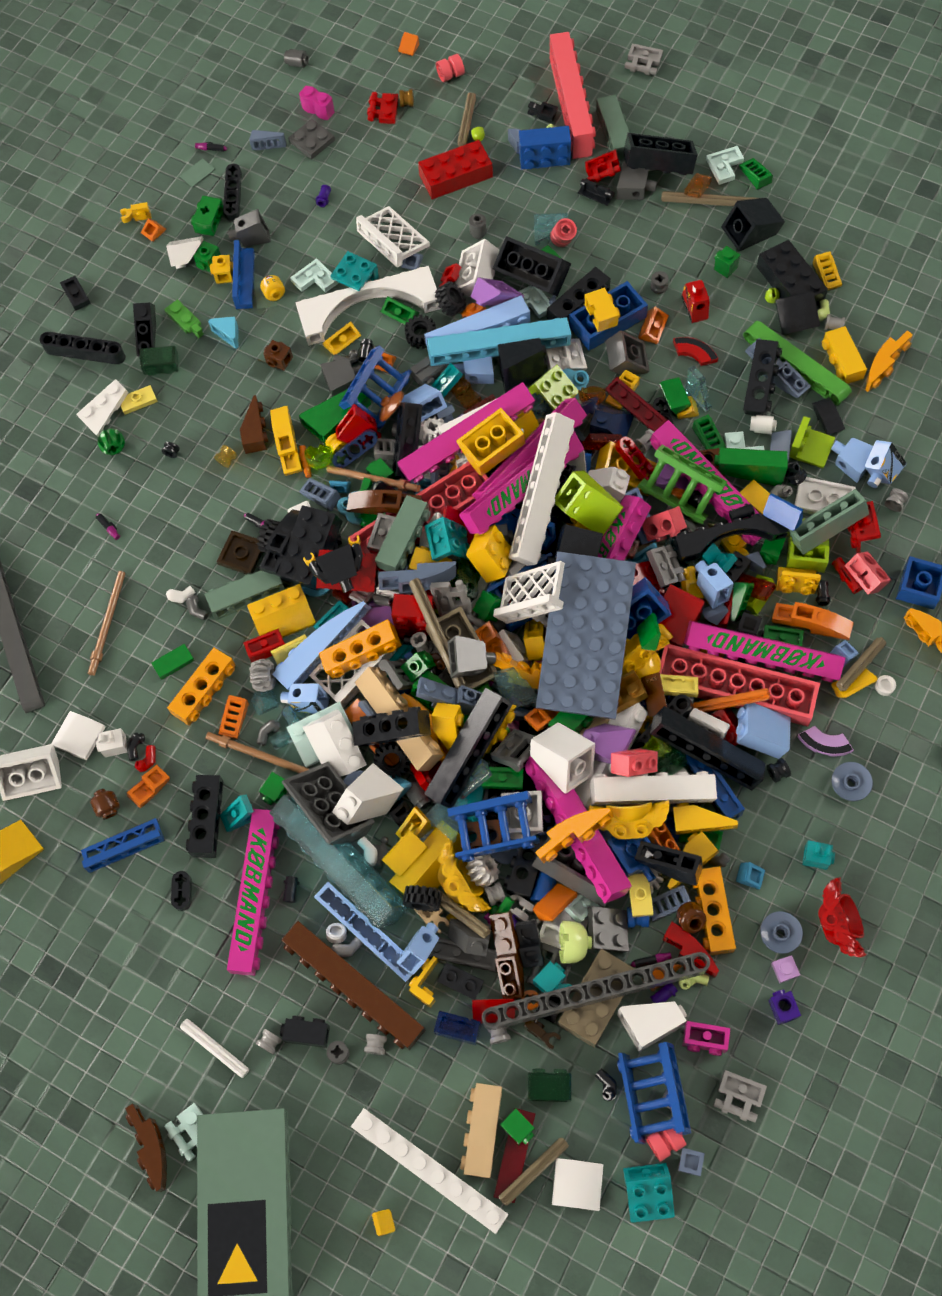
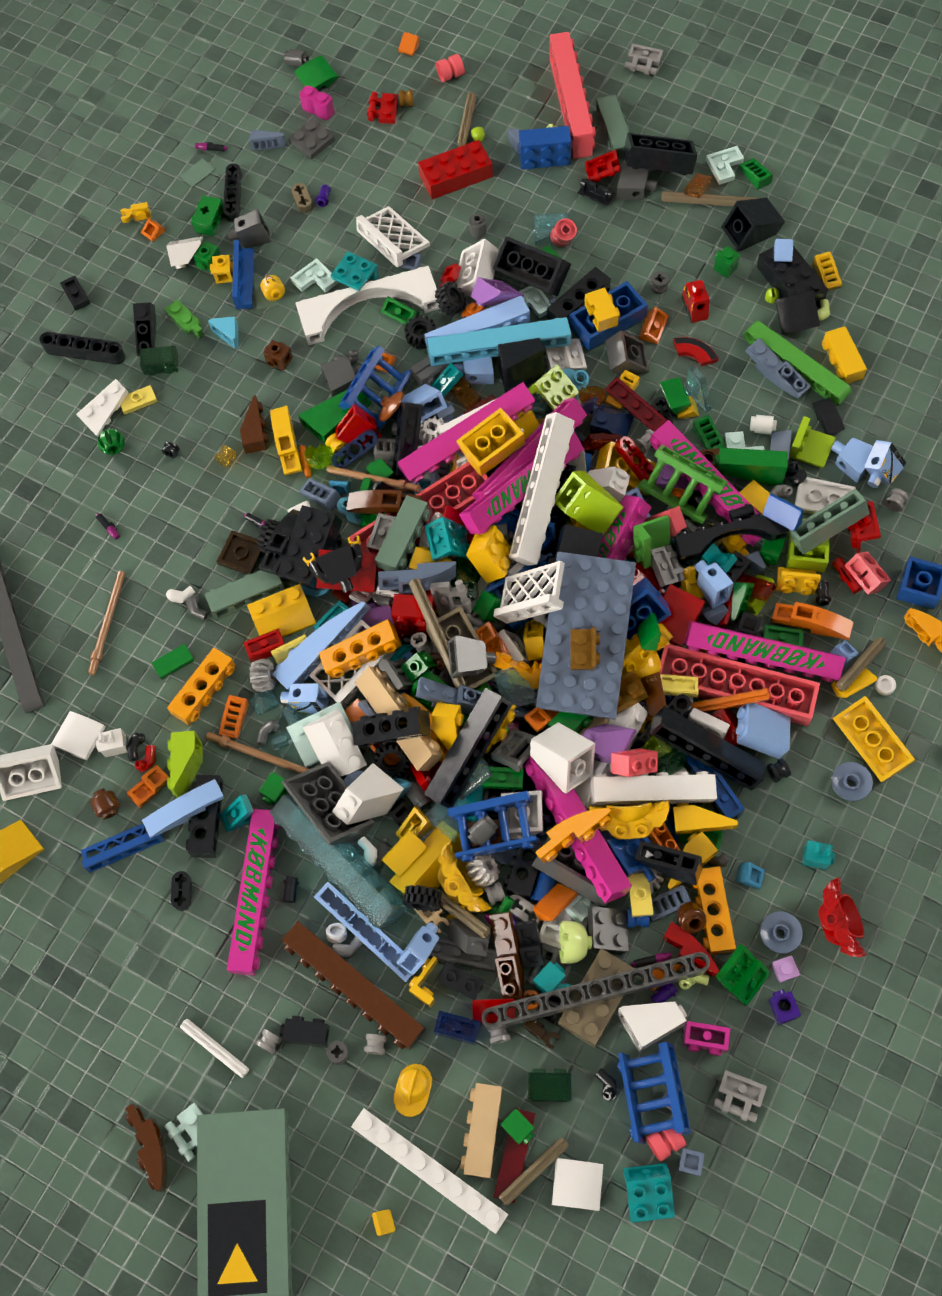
(181, 808): none -> light blue slope
(184, 760): none -> lime slope
(303, 197): none -> dark tan beam
(316, 73): none -> green slope
(342, 338): yellow slope -> none
(366, 346): black pin -> none
(412, 1090): none -> yellow piece
(482, 830): none -> dark grey brick
(544, 111): black plate -> none
(583, 649): none -> pearl gold bracket
(650, 536): none -> bright green bracket
(743, 975): none -> green slope
(763, 349): black brick -> none
(783, 250): none -> light blue slope
(825, 744): lavender tile -> none
(833, 322): light grey bush -> none
(874, 739): none -> yellow slope
(885, 359): light orange slope -> none

